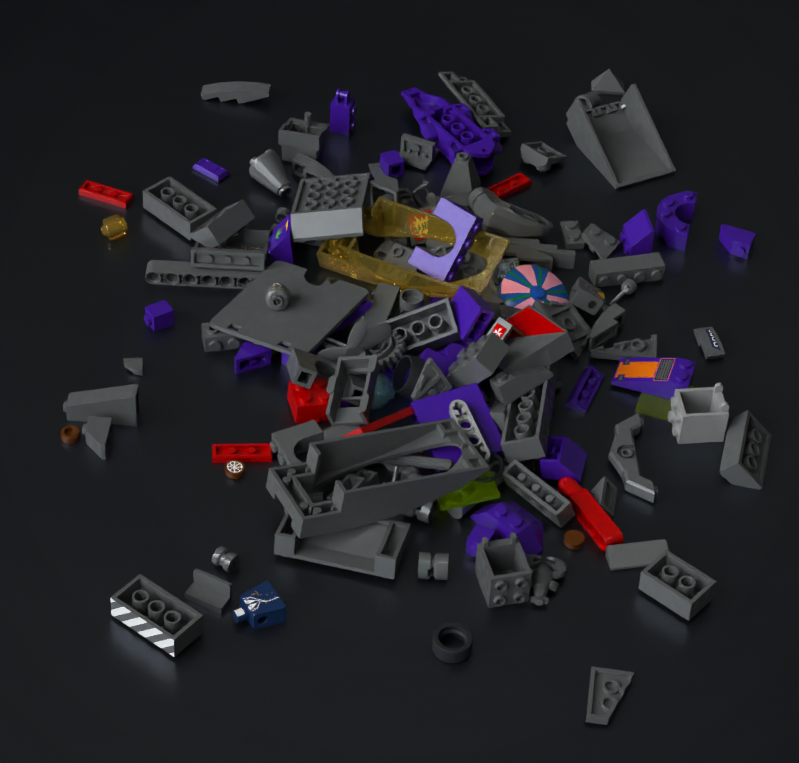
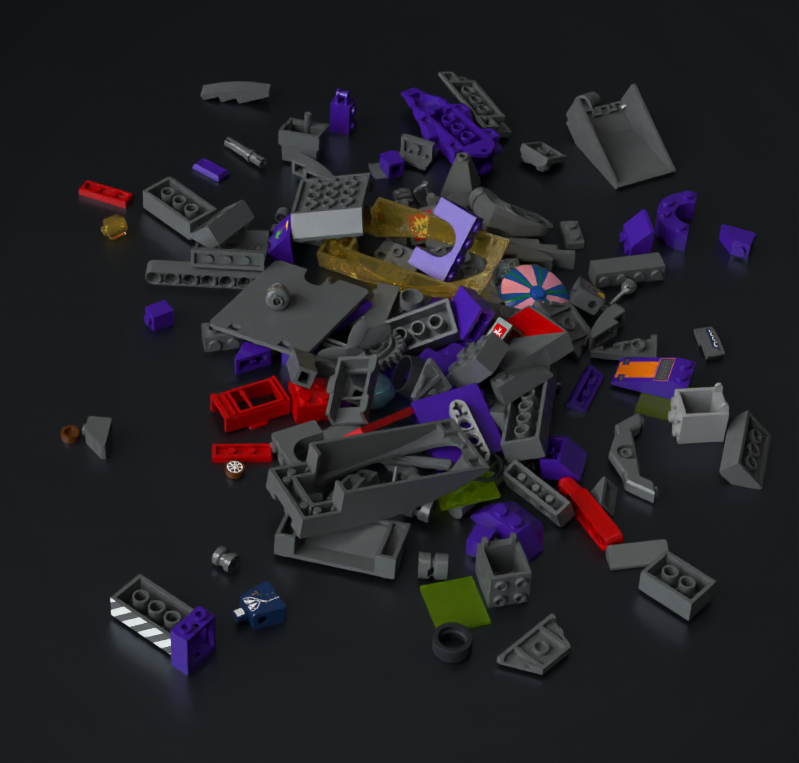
(117, 402): dark grey slope -> none
(134, 365): dark grey tile -> none
(199, 624): none -> dark purple window
(209, 591): dark grey panel -> none
(250, 155): none -> dark grey pin
(254, 416): none -> red piece
(270, 173): dark grey cone -> none
(384, 187): dark grey slope -> none
(455, 602): none -> clear neon green piece
(511, 186): red tile -> none
(538, 648): none -> dark grey wing
(544, 576): dark grey animal -> none
(574, 539): reddish brown tile -> none
(600, 241): dark grey wing -> none
(605, 693): dark grey wing -> none
(607, 84): dark grey slope -> none

